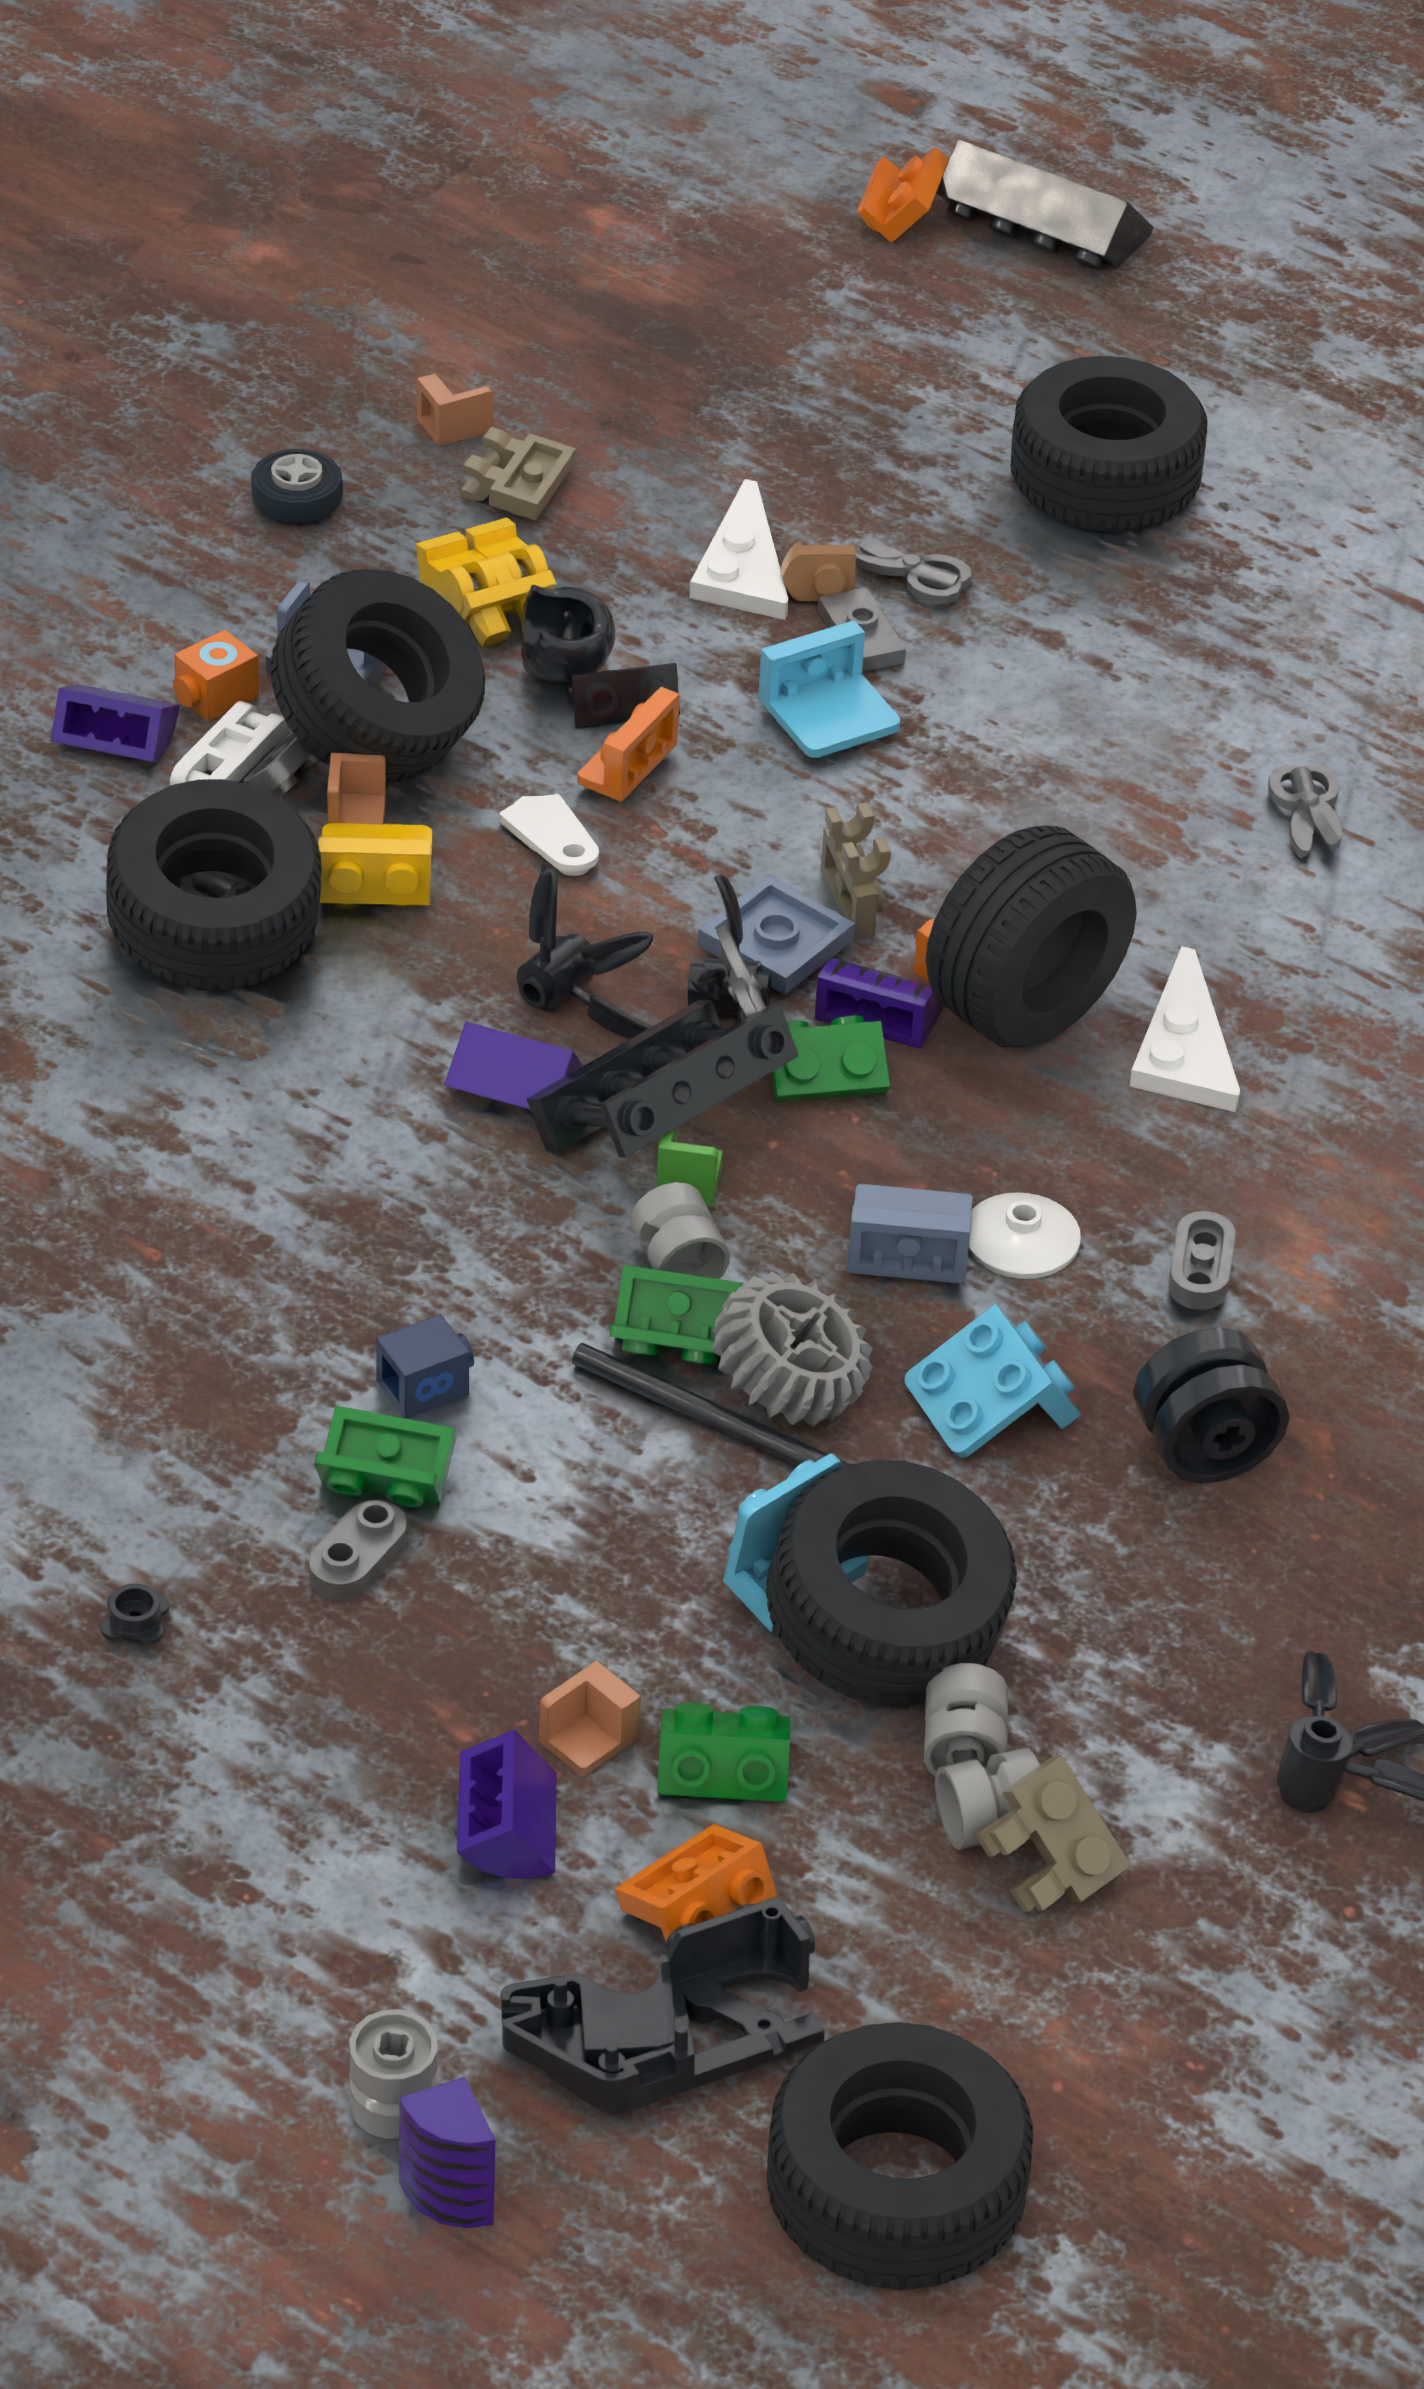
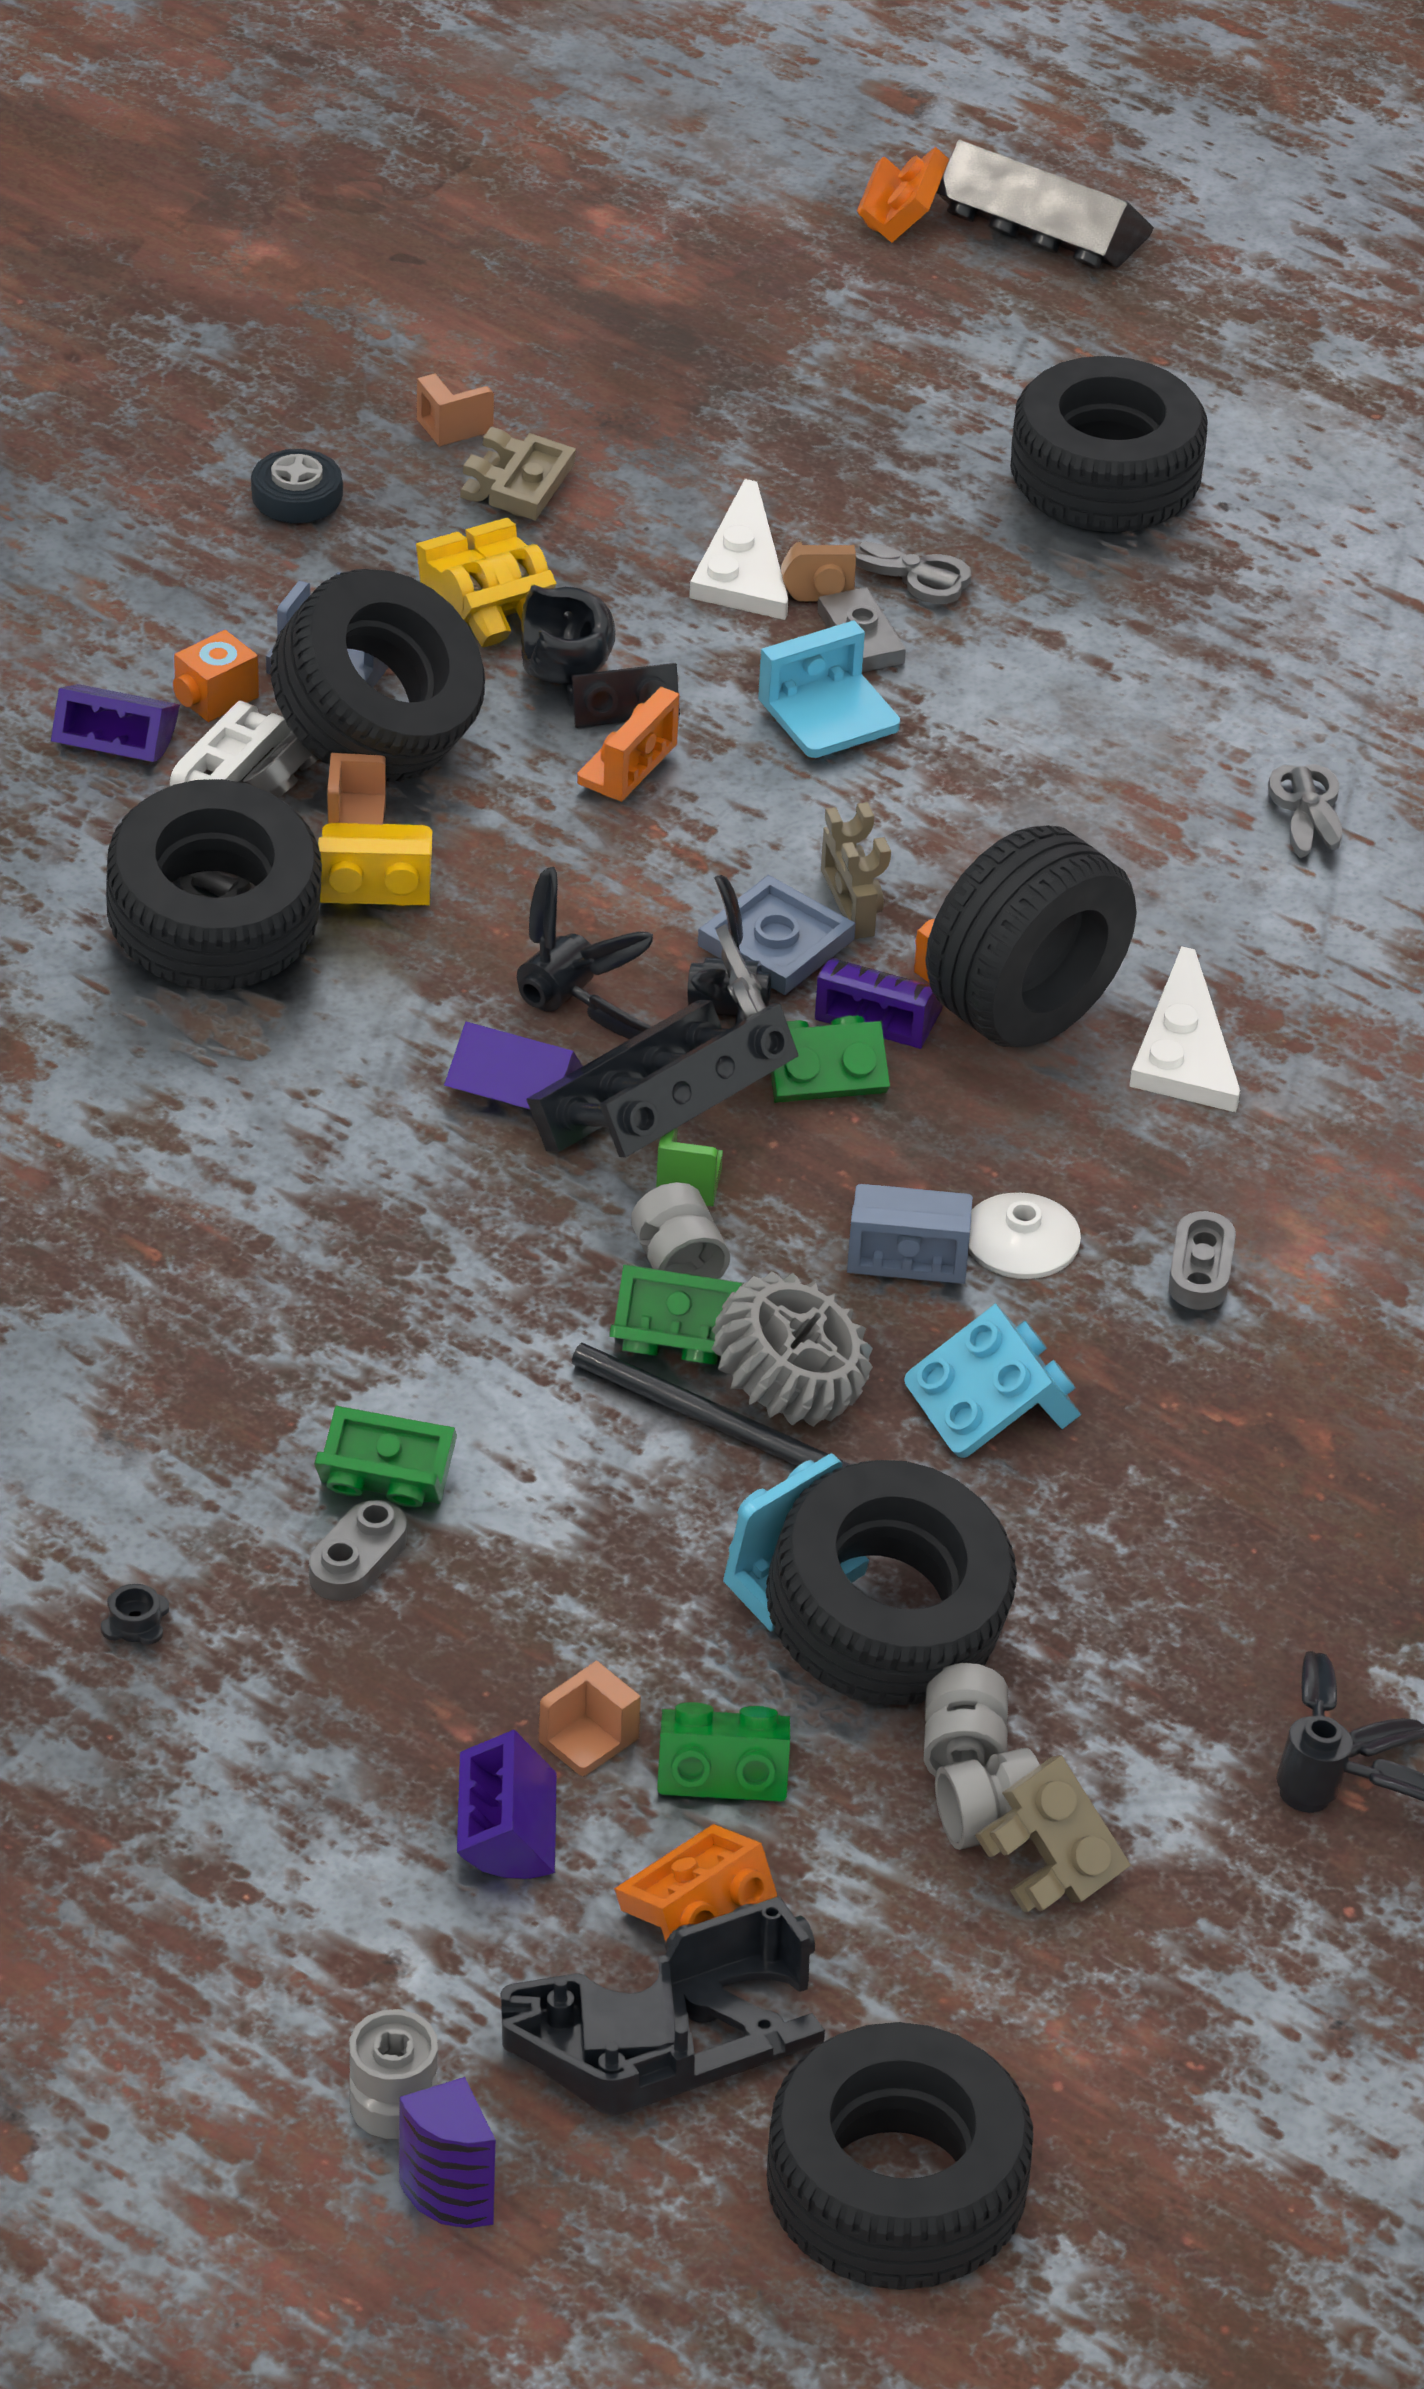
(423, 1365): dark blue brick -> none
(553, 832): white piece -> none
(1211, 1405): black wheel -> none

